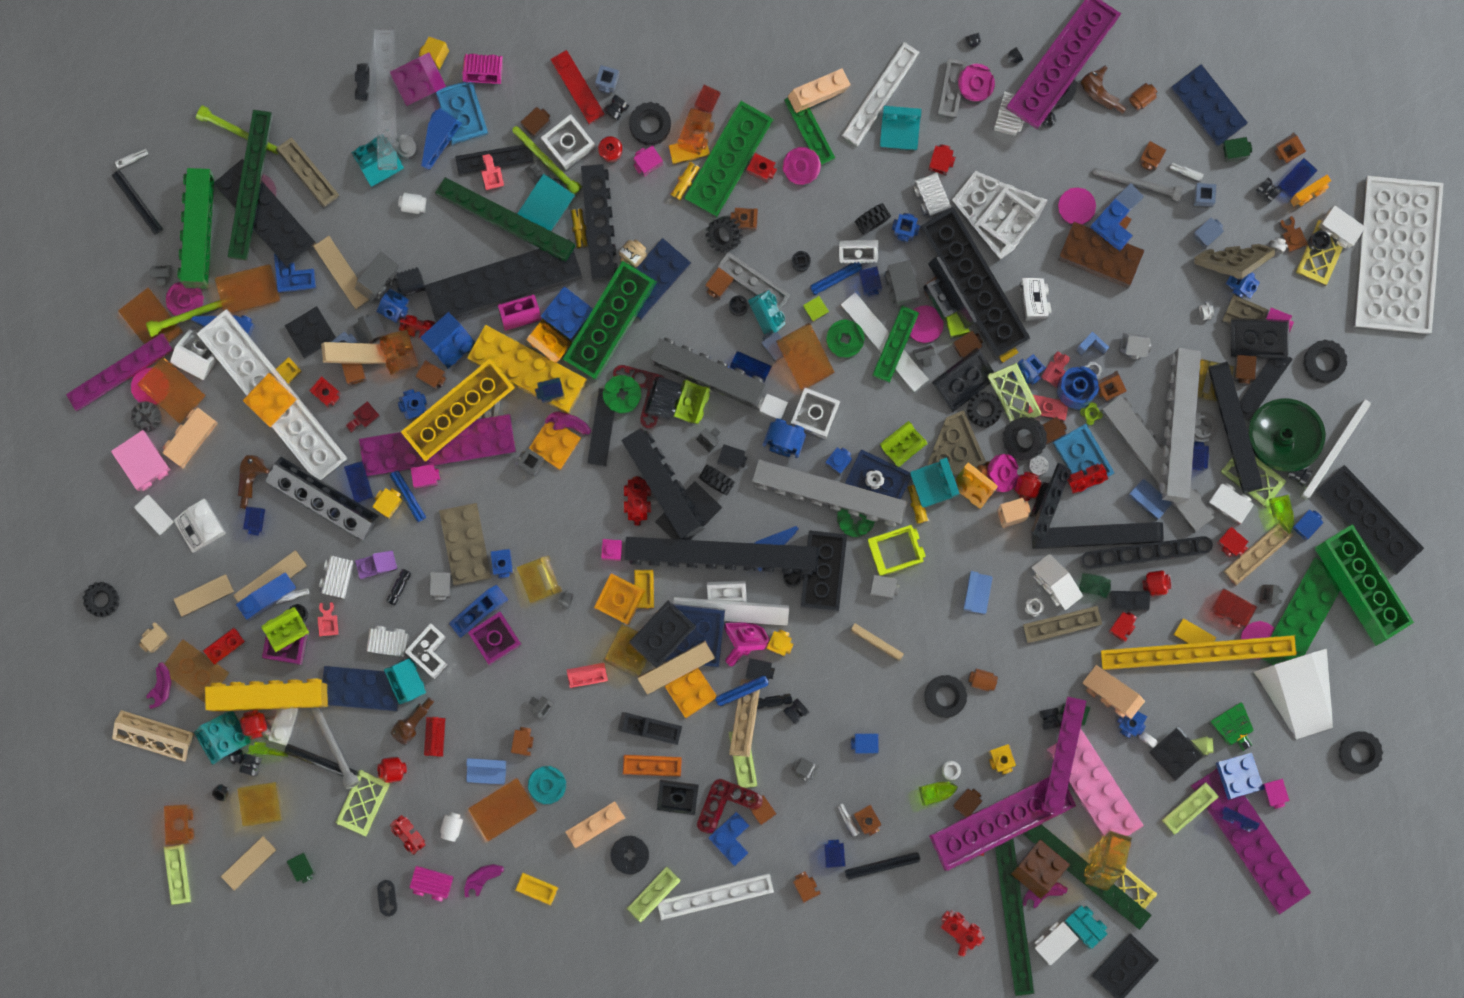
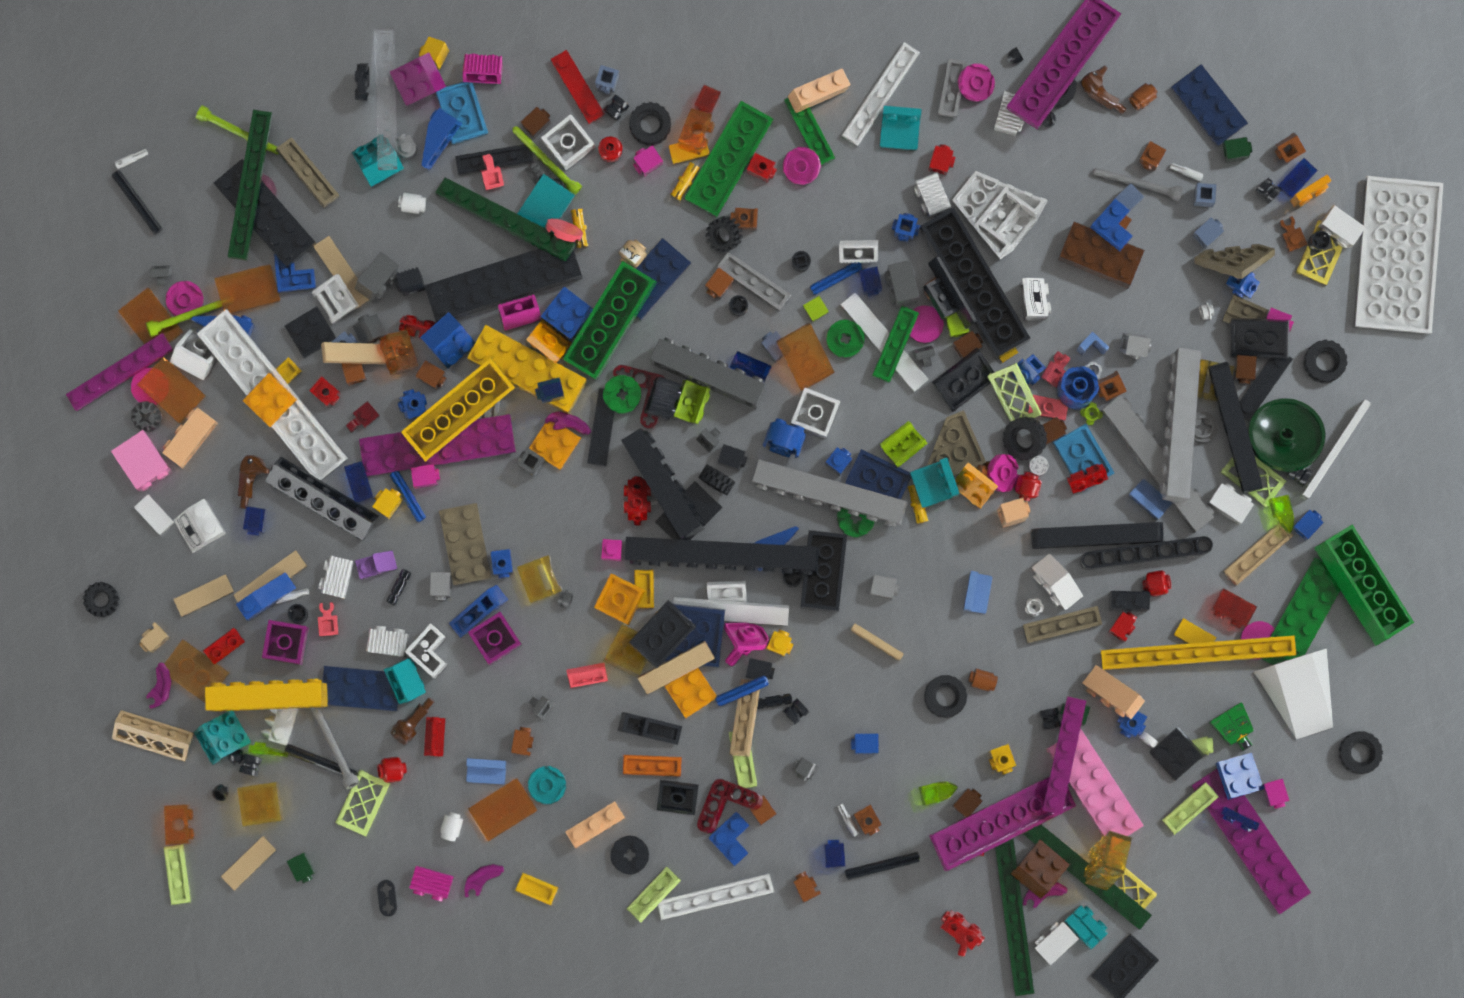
(197, 228): green brick -> none
(253, 724): red head -> none
(285, 629): lime bracket -> none
(340, 297): none -> white plate
(393, 306): blue brick -> none
(412, 842): red hinge -> none
(564, 230): none -> coral tile
(589, 175): black brick -> none
(767, 312): teal bracket -> none
(772, 407): white brick -> none
(872, 218): black tyre -> none
(874, 484): white plate -> none
(913, 535): neon yellow window -> none
(951, 770): white plate -> none
(973, 40): black hinge -> none
(976, 417): black tyre -> none
(1048, 500): black bracket -> none
(1077, 206): dark pink tile -> none
(1095, 585): clear green bracket -> none
(1200, 456): clear blue brick -> none
(1233, 543): red brick -> none
(1270, 595): dark grey tile -> none
(1279, 245): white plate -> none
(1371, 519): black plate -> none

